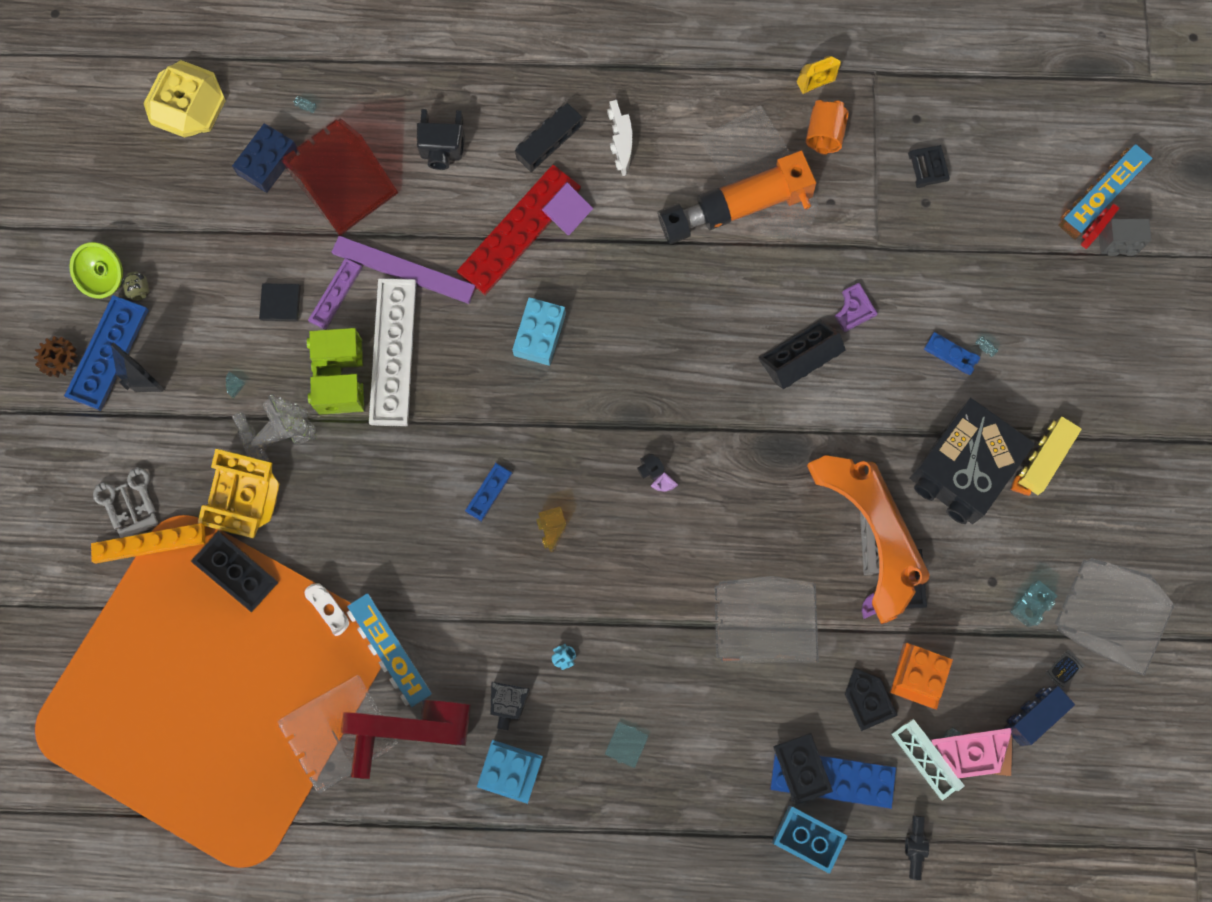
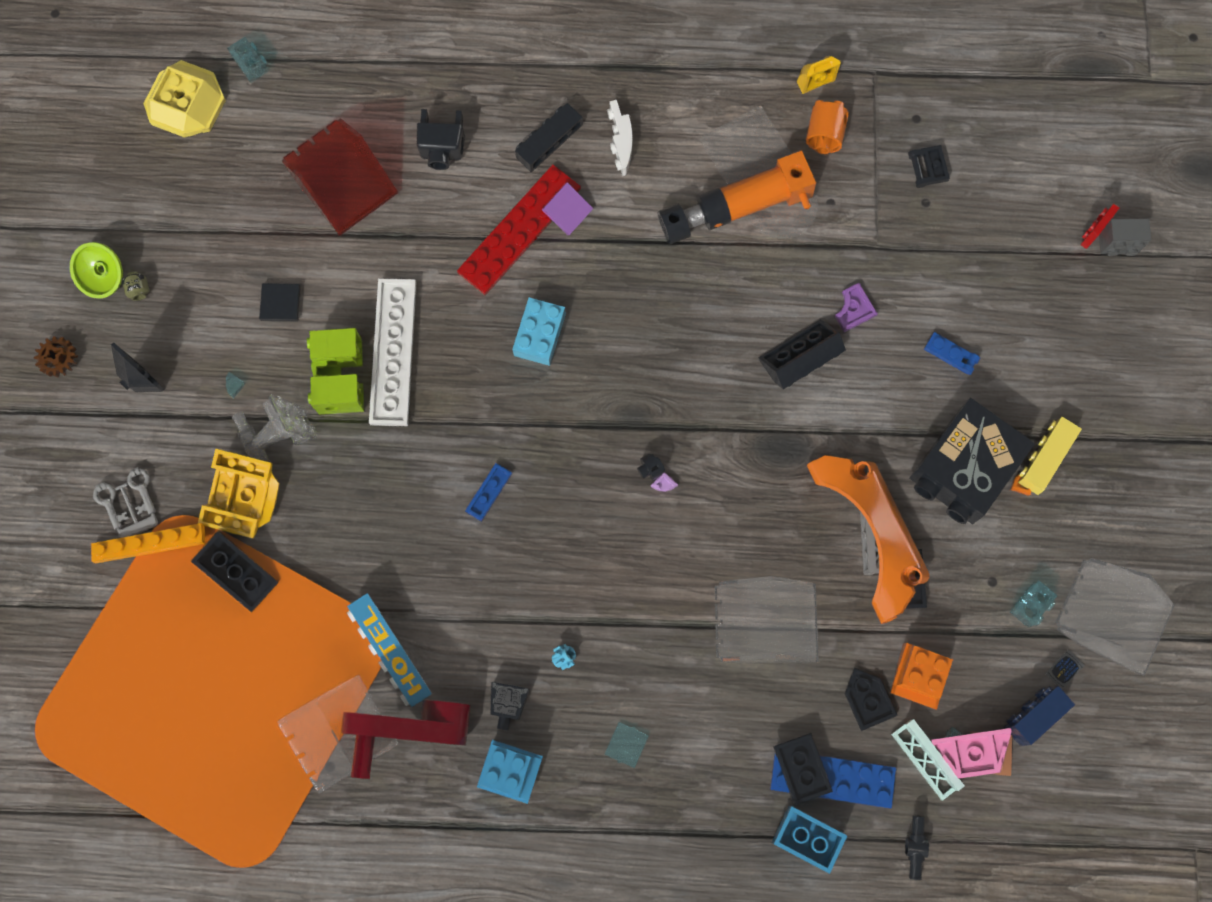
(97, 368): blue plate -> none
(248, 59): none -> clear light blue brick
(263, 157): dark blue brick -> none
(305, 104): clear light blue piece -> none
(320, 598): white piece -> none
(335, 293): medium lavender tile -> none
(403, 269): medium lavender tile -> none
(553, 525): clear yellow slope -> none
(867, 608): medium lavender tile -> none
(986, 346): clear light blue piece -> none
(1105, 191): dark azure brick -> none

